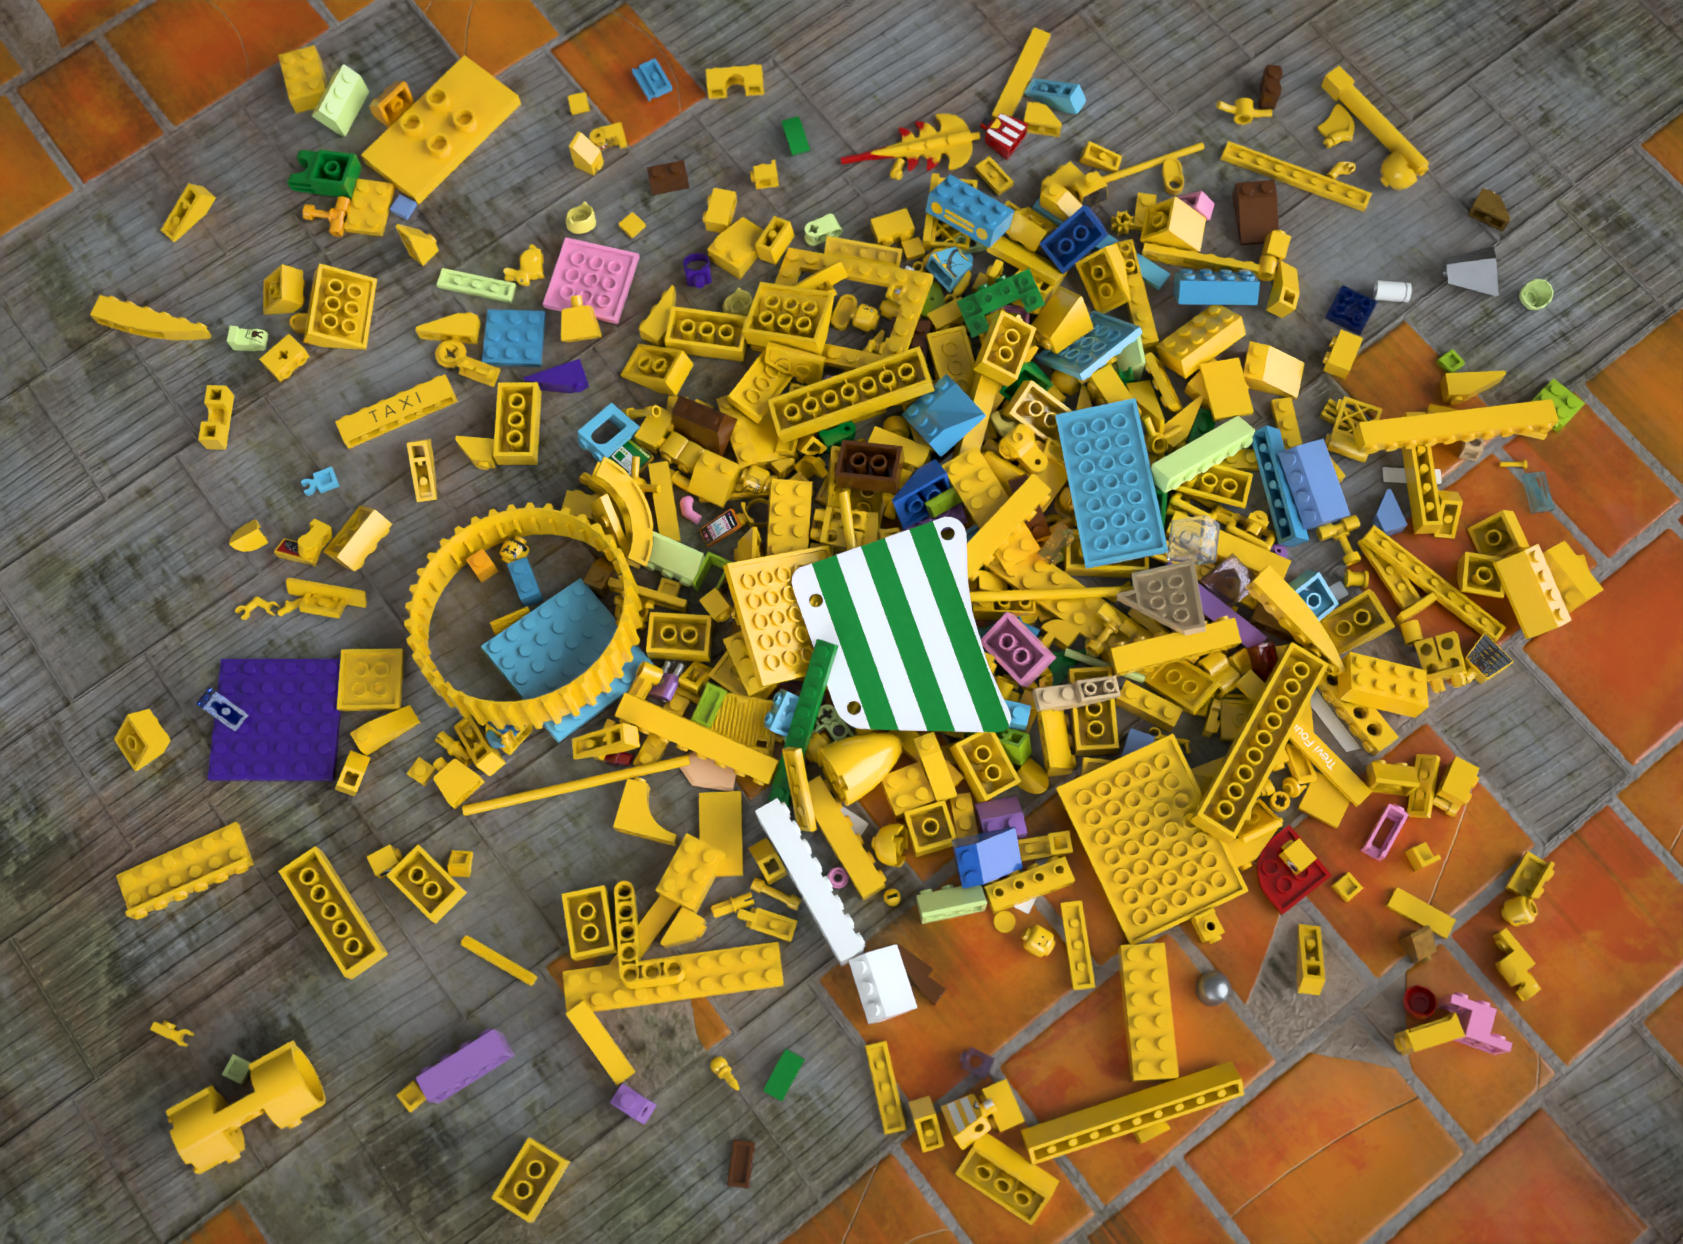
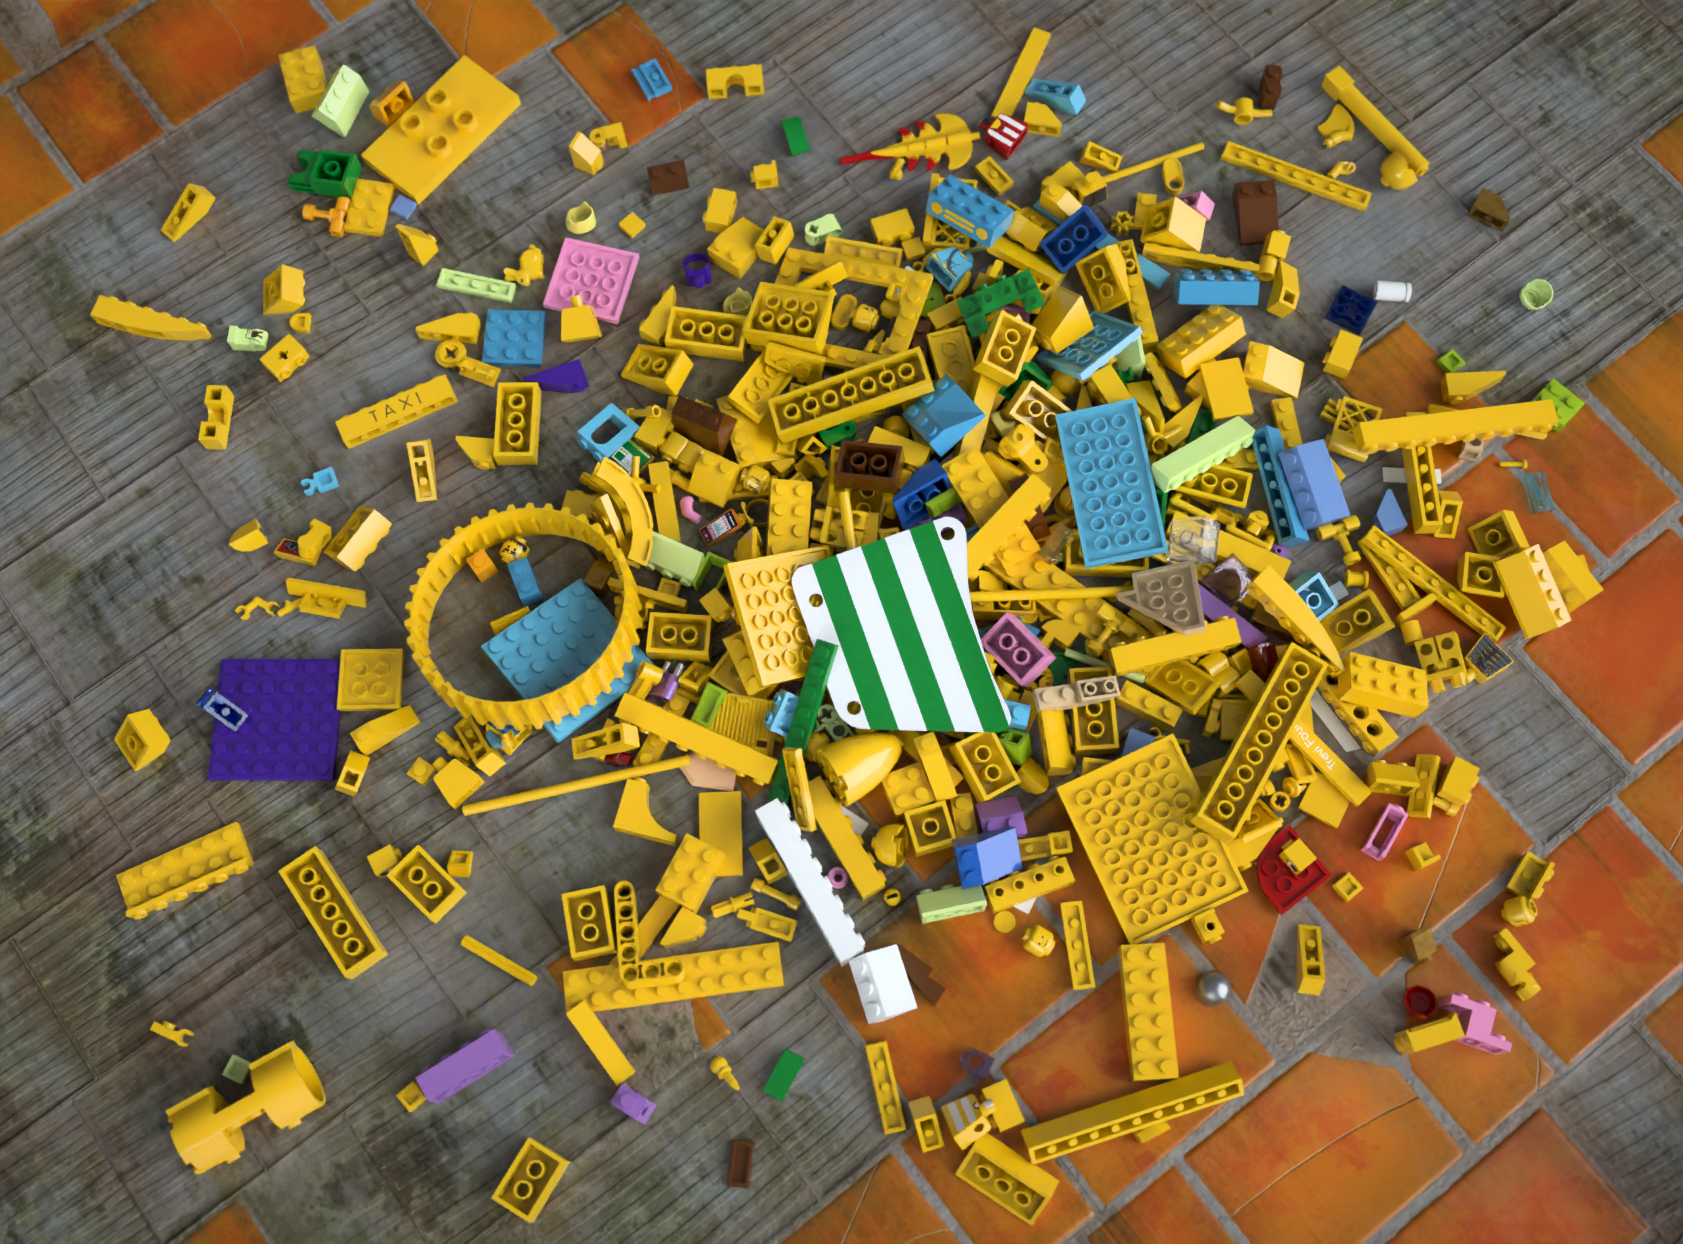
(339, 309): yellow slope -> none
(578, 103): yellow tile -> none
(1420, 913): yellow tile -> none
(1474, 271): slope -> none

